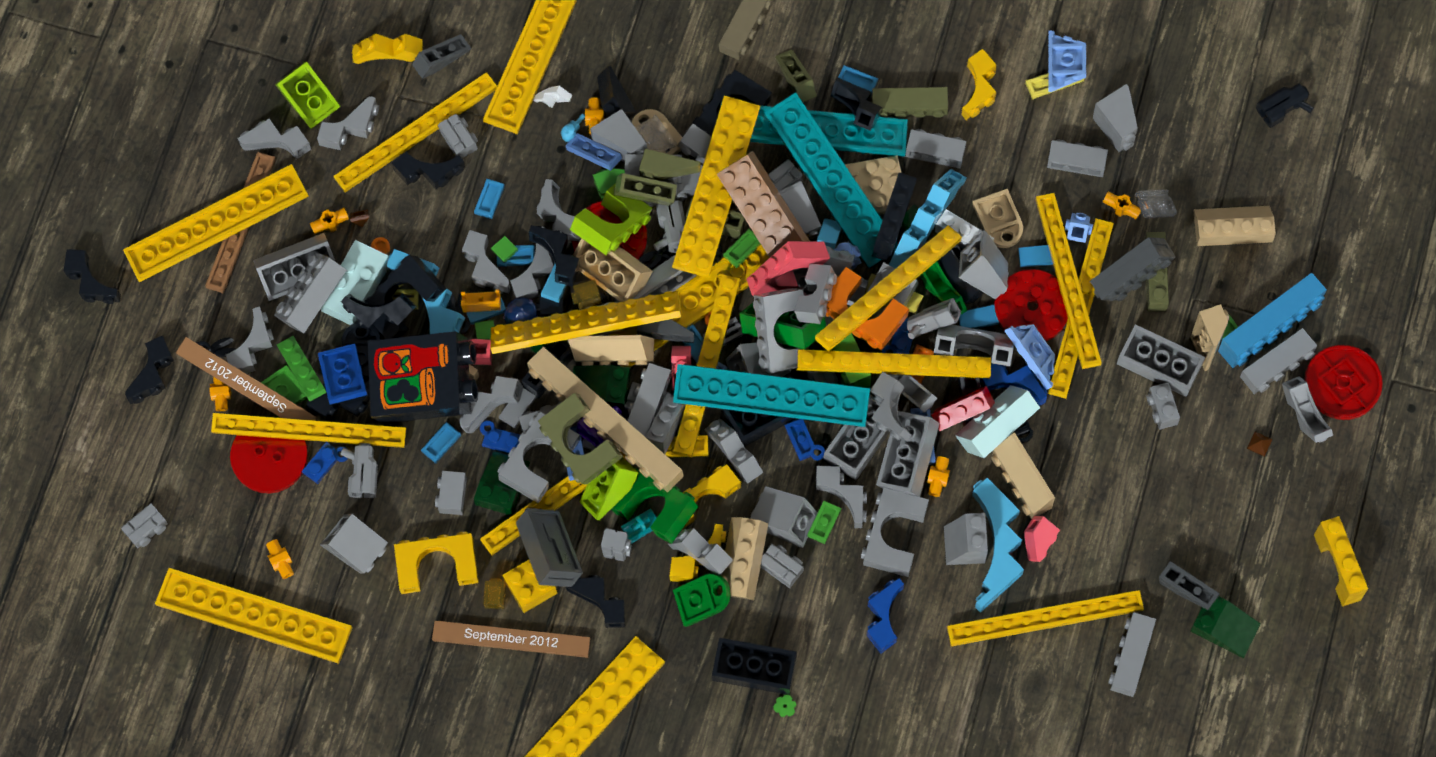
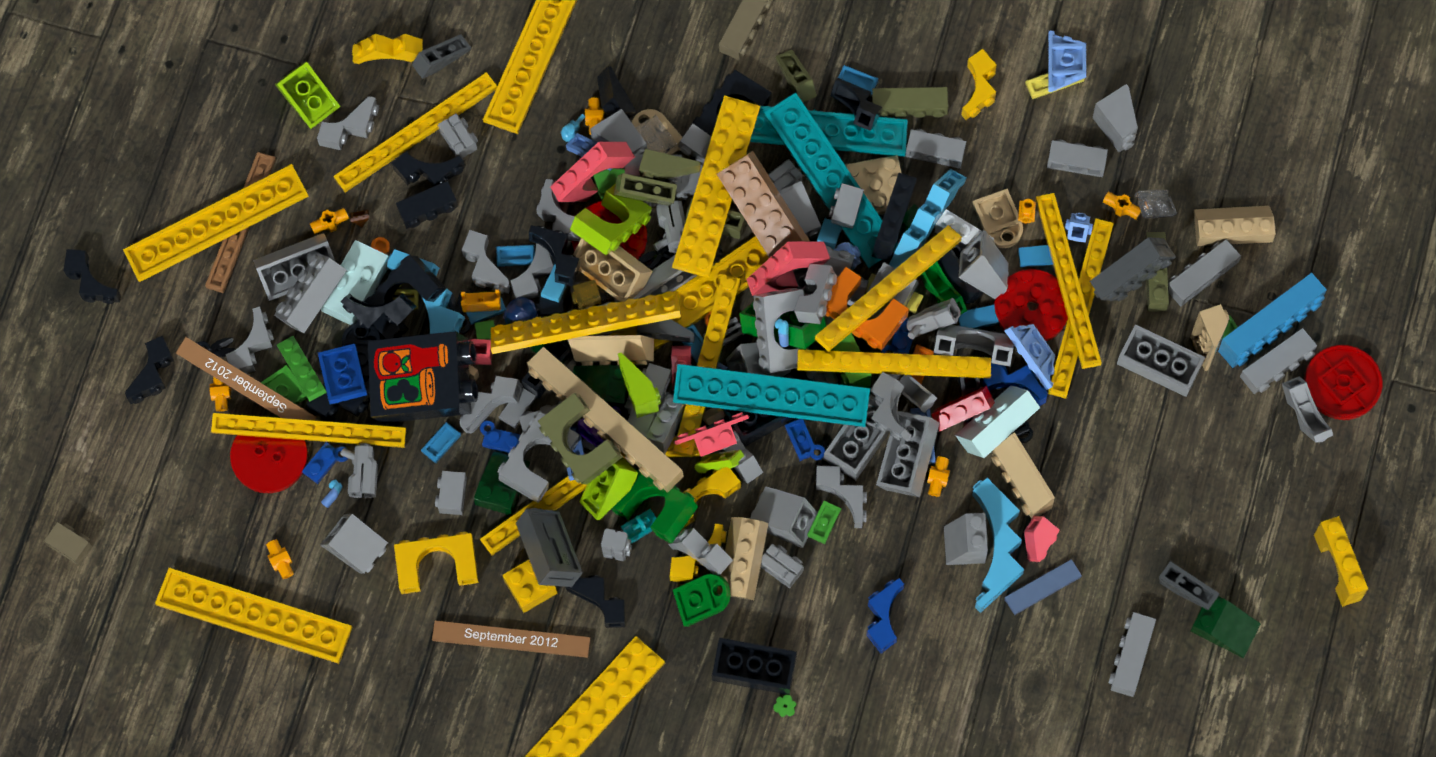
(68, 543): none -> dark tan brick
(144, 526): light grey brick -> none
(267, 136): light grey arch -> none
(333, 494): none -> medium blue arm
(427, 205): none -> black brick
(489, 198): dark azure tile -> none
(494, 594): clear yellow brick -> none
(504, 249): bright green tile -> none
(552, 95): white slope -> none
(577, 183): none -> coral arch
(641, 391): none -> lime slope
(713, 415): none -> tan tile
(715, 437): none -> coral bracket
(719, 460): none -> lime hinge
(742, 248): bright green tile -> none
(783, 332): none -> arm
(847, 205): none -> light grey brick
(892, 505): light grey arch -> none
(1026, 211): none -> light orange axle
(1042, 587): none -> sand blue tile
(1045, 618): yellow plate -> none
(1163, 406): light grey brick -> none
(1203, 272): none -> light grey brick
(1259, 444): reddish brown slope -> none
(1283, 102): black piece -> none

